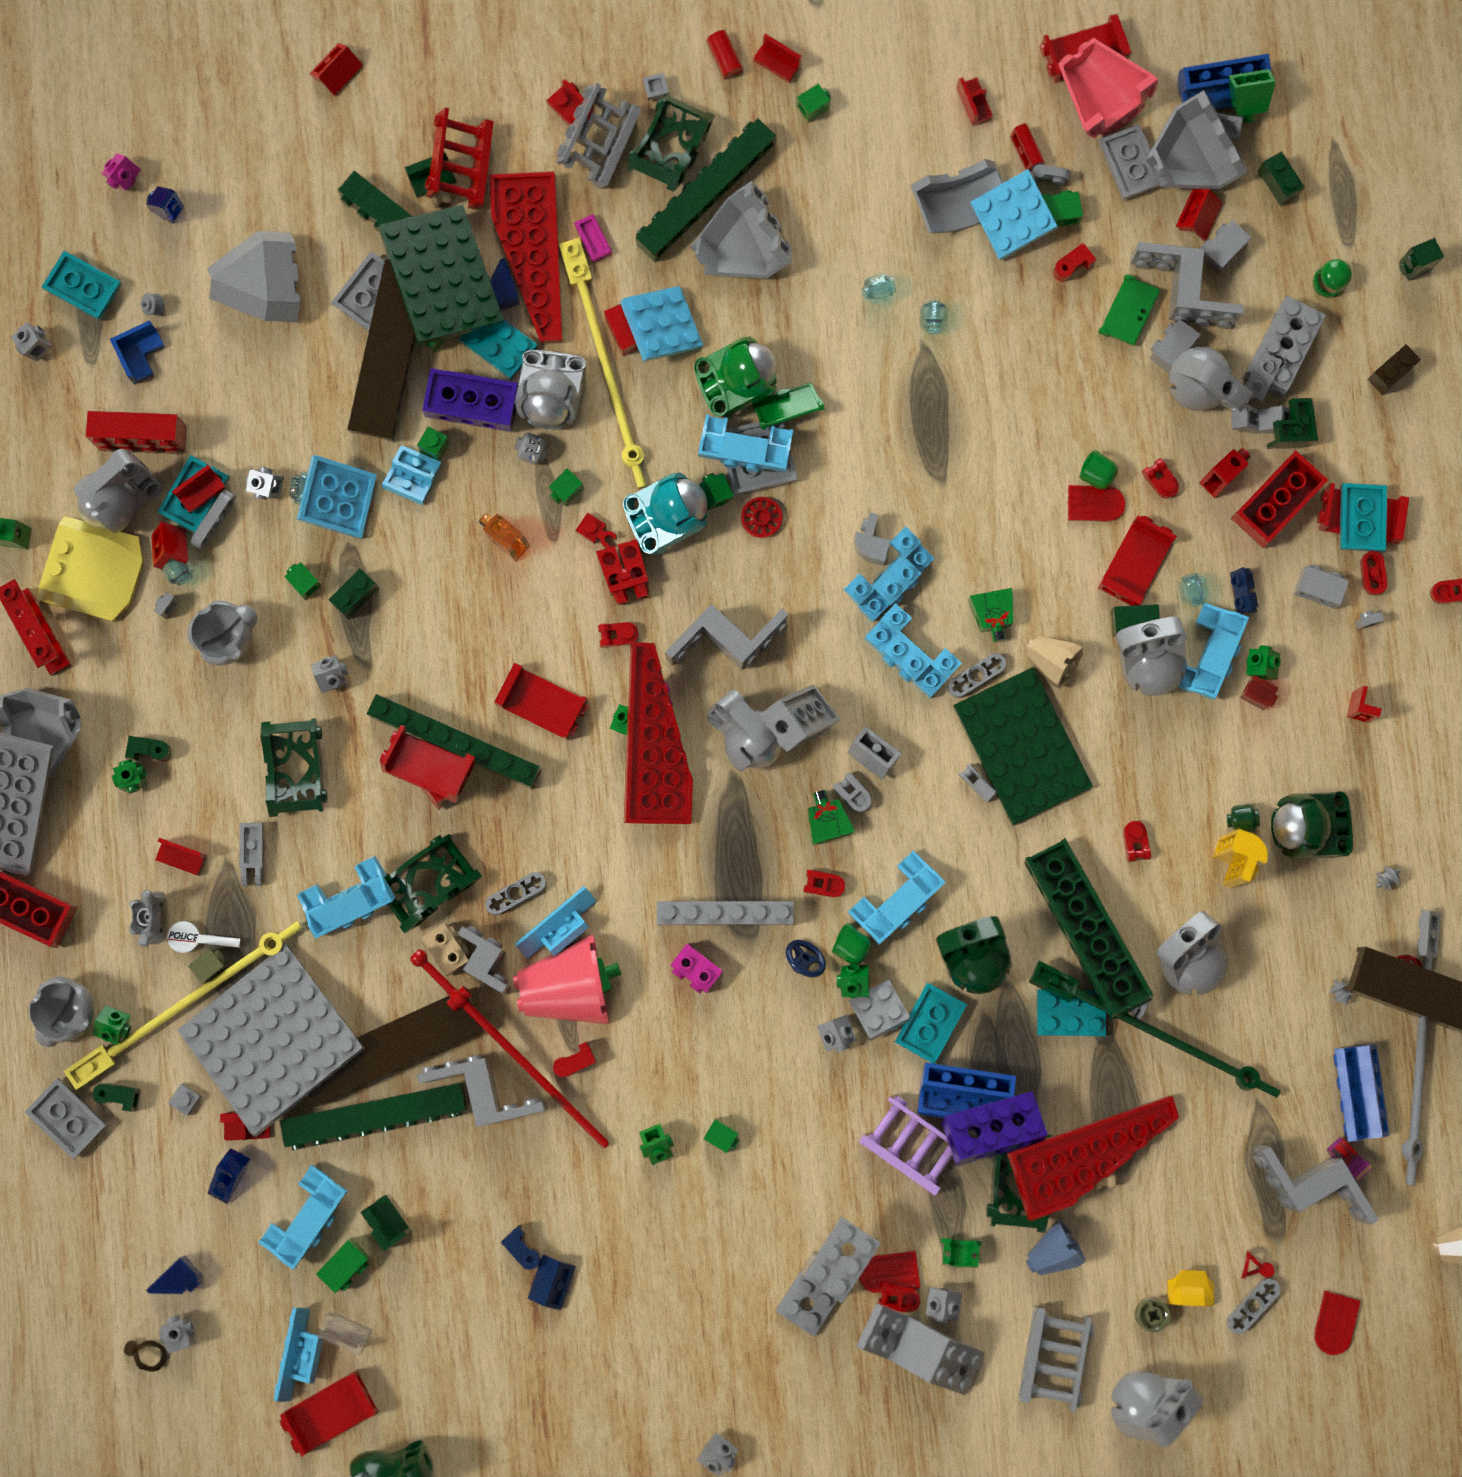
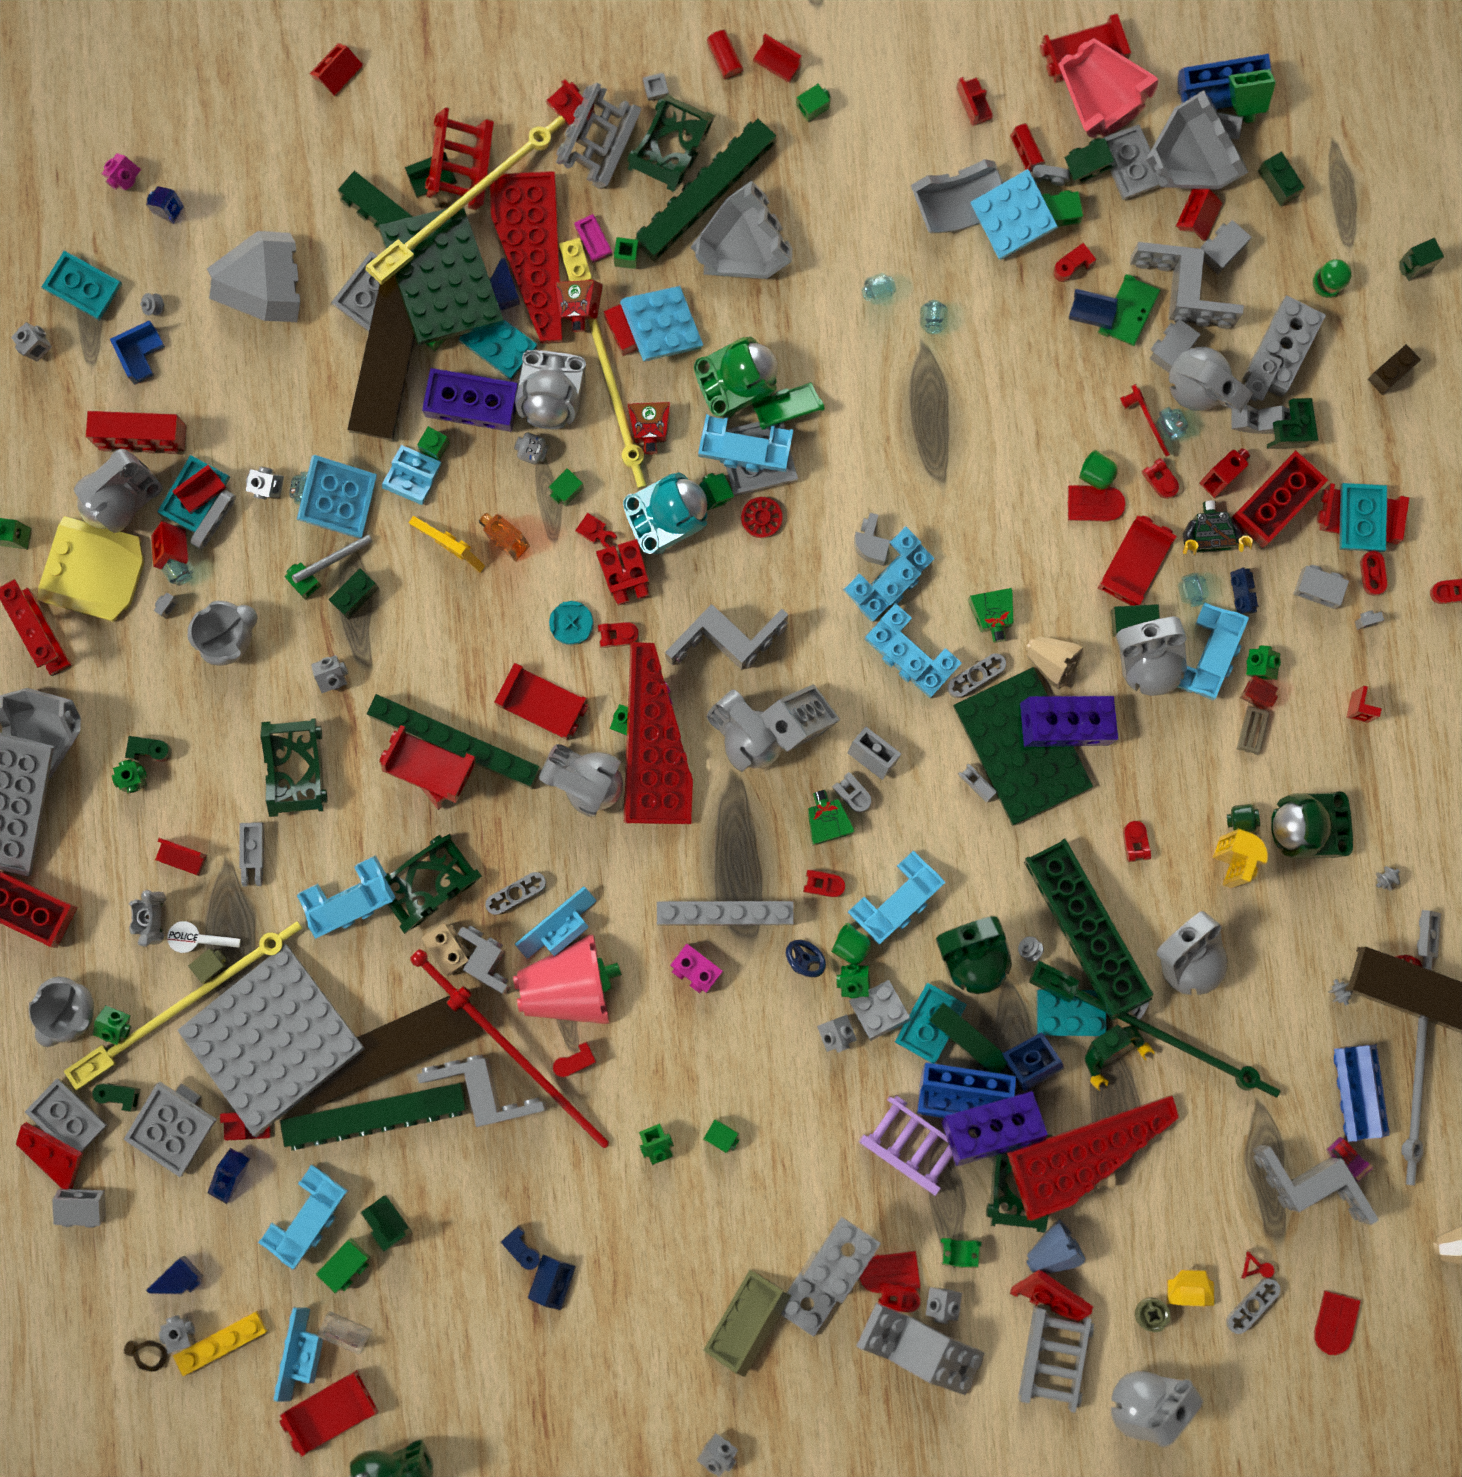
(50, 1154): none -> red wing
(78, 1207): none -> light grey brick
(170, 1129): none -> light grey plate
(219, 1343): none -> yellow plate
(338, 555): none -> light grey bar
(400, 254): none -> light yellow bar
(447, 541): none -> yellow wing
(571, 623): none -> teal tile
(579, 301): none -> torso
(589, 780): none -> light grey piece
(626, 253): none -> green brick
(649, 423): none -> torso
(747, 1323): none -> olive slope
(968, 1038): none -> dark green slope
(1030, 949): none -> light grey wheel
(1033, 1061): none -> dark blue brick
(1046, 1290): none -> red wing
(1061, 732): none -> dark purple brick
(1090, 160): none -> dark green brick
(1094, 309): none -> dark blue panel
(1110, 1048): none -> dark green torso
(1137, 396): none -> red brick
(1172, 424): none -> clear light blue head
(1214, 532): none -> torso
(1248, 748): none -> dark tan tile

